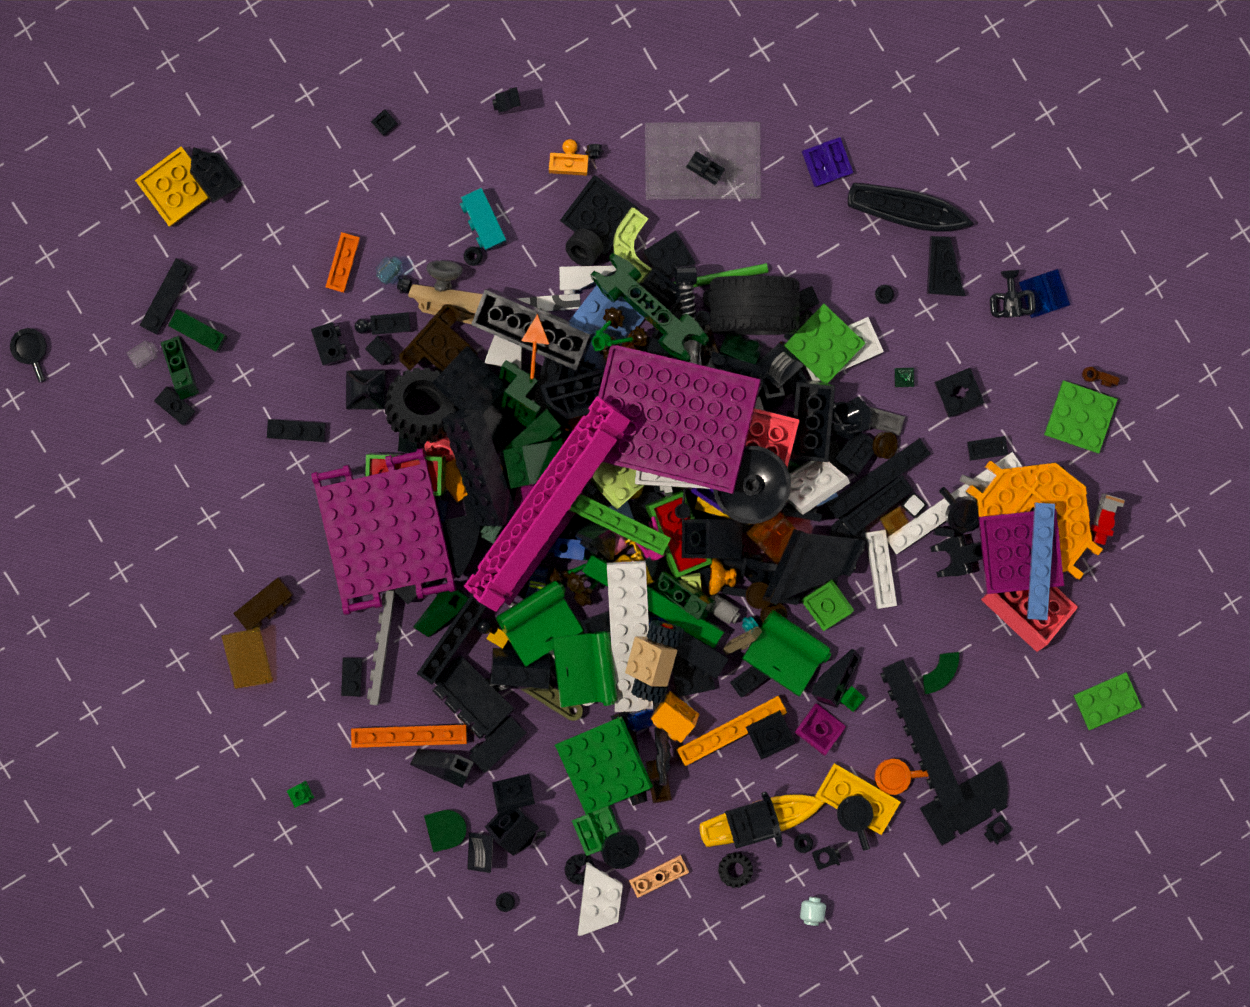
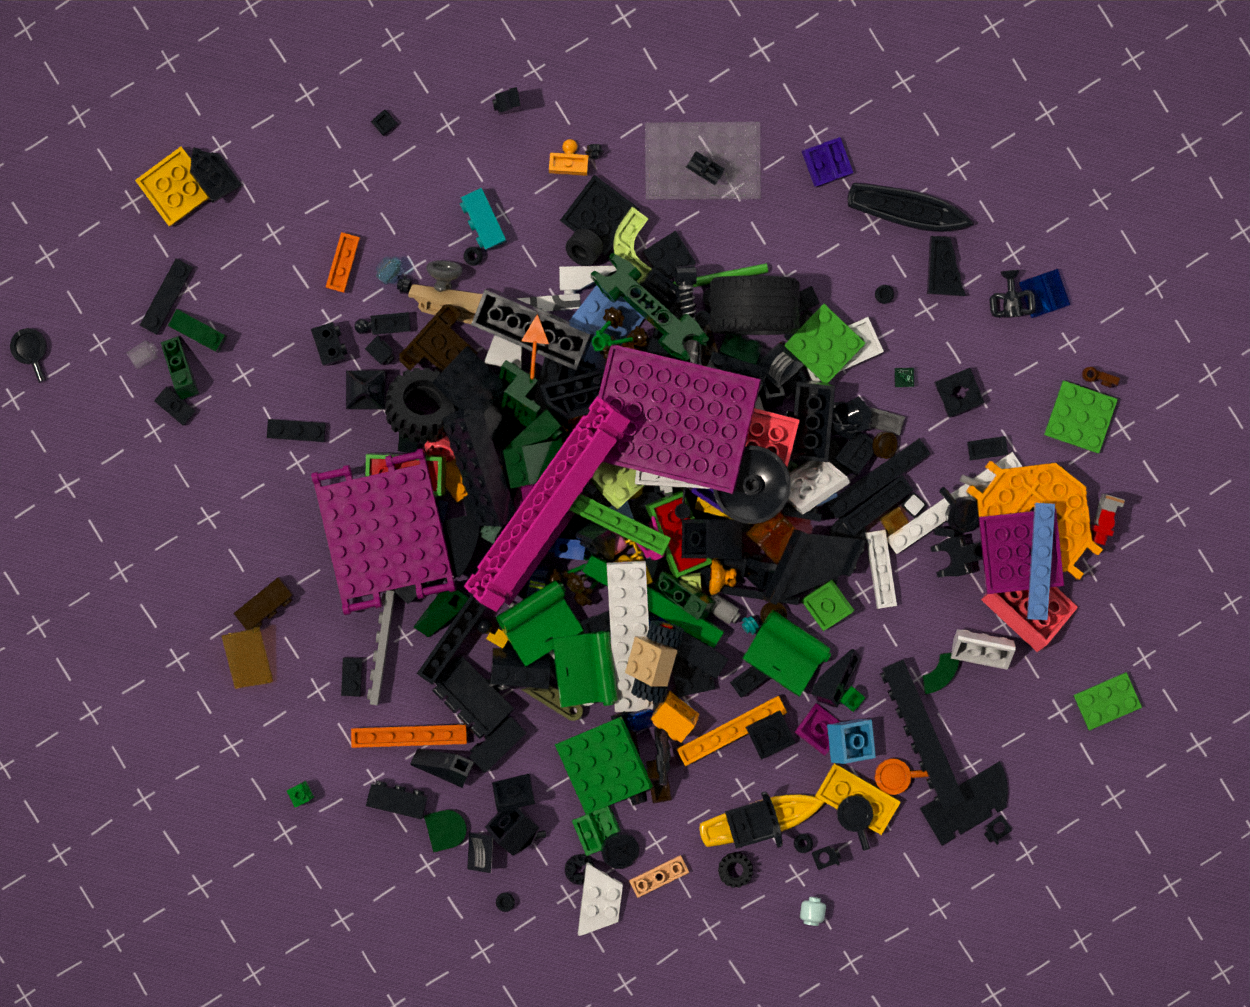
(397, 799): none -> black brick
(742, 641): dark tan plate -> none
(755, 594): dark brown piece -> none
(851, 741): none -> dark azure brick
(982, 649): none -> white slope

